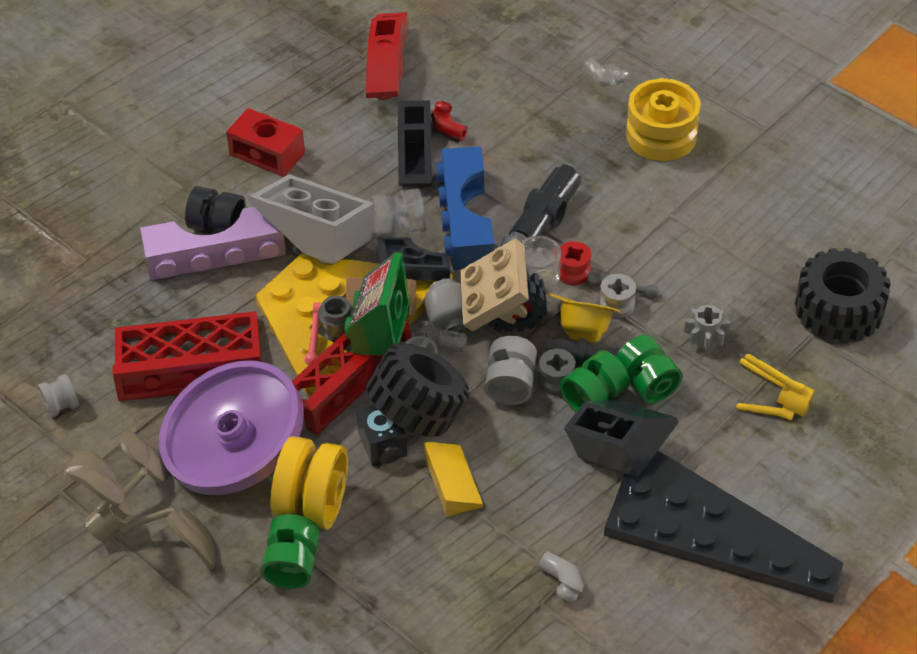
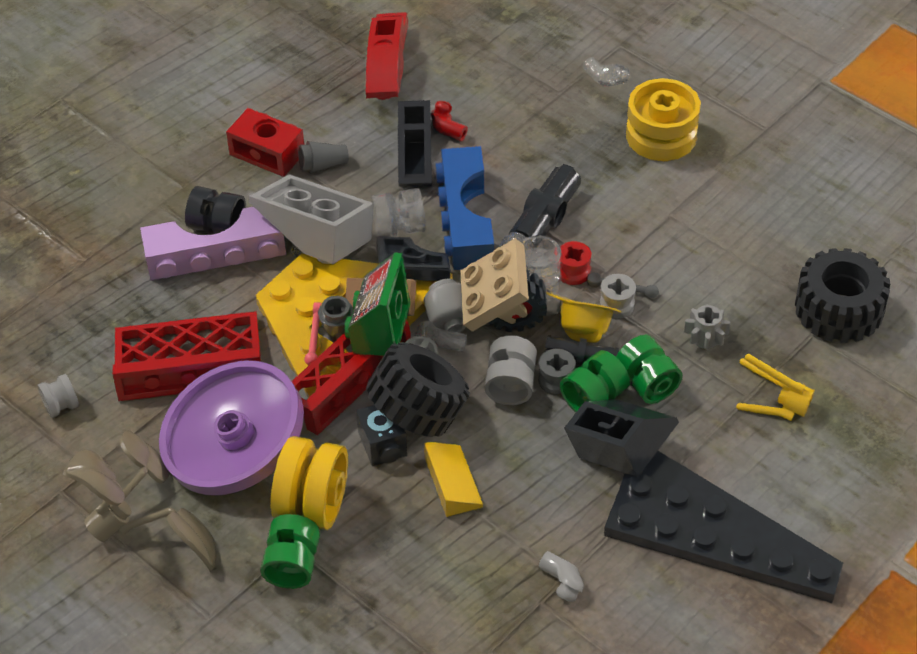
(321, 156): none -> dark grey cone

